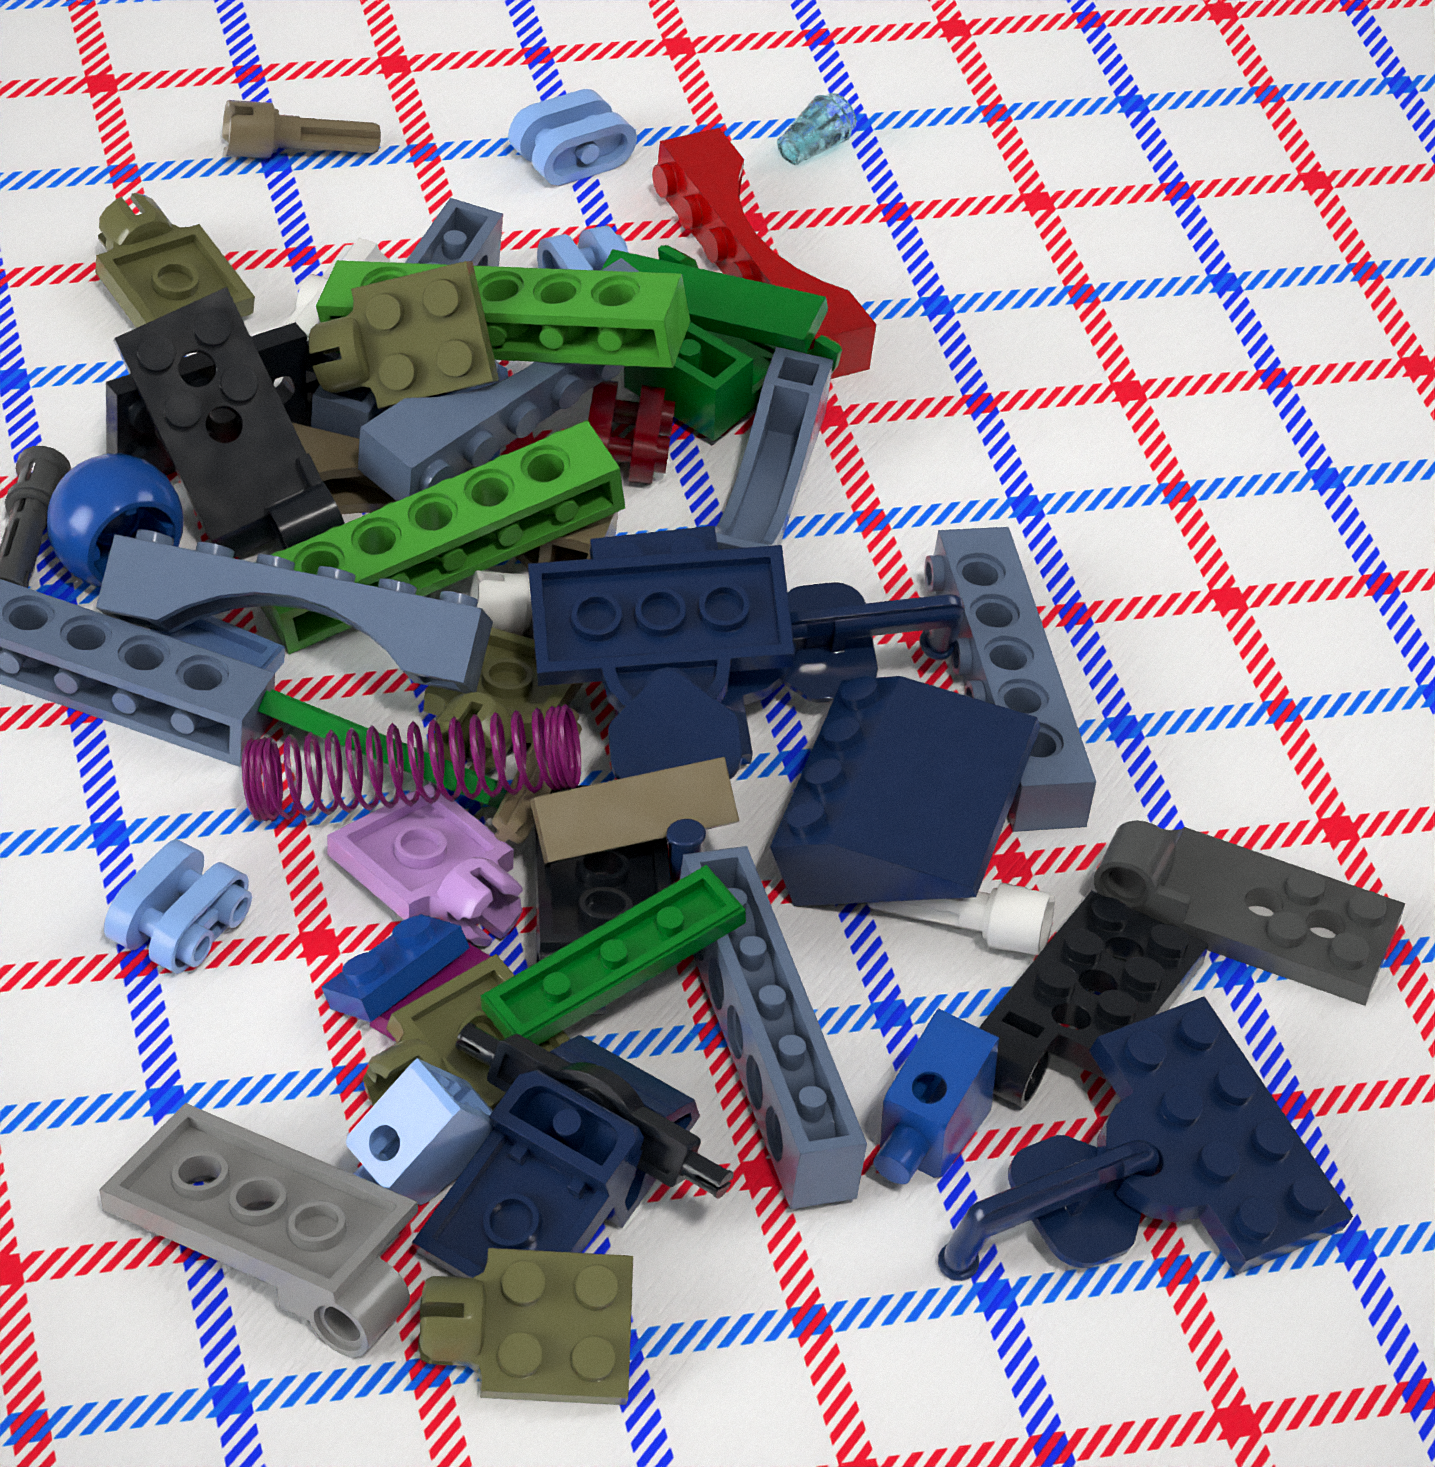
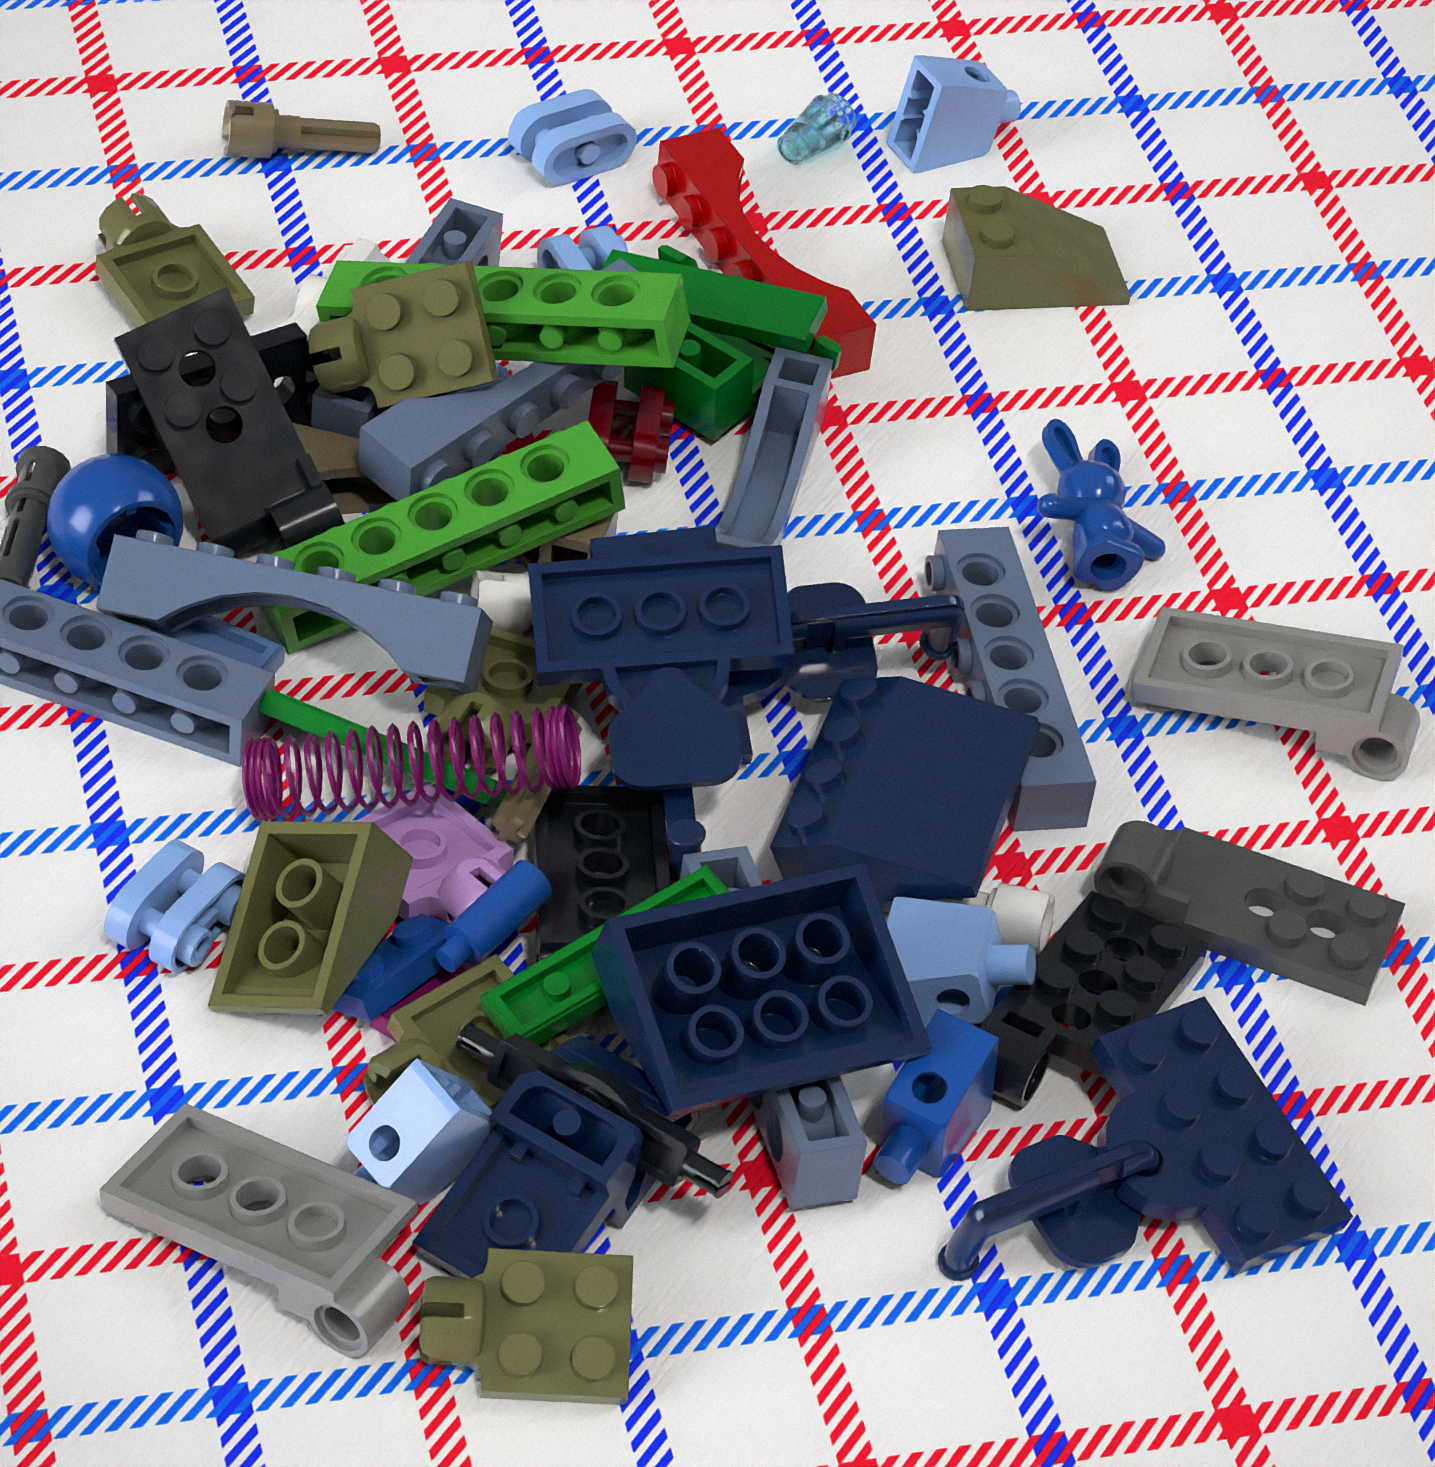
(308, 915): none -> olive slope
(494, 916): none -> blue cylinder
(632, 809): dark tan tile -> none
(759, 989): none -> dark blue slope
(949, 112): none -> light blue torso
(955, 957): none -> light blue torso
(1027, 253): none -> olive slope
(1092, 494): none -> blue animal
(1323, 684): none -> light grey hinge

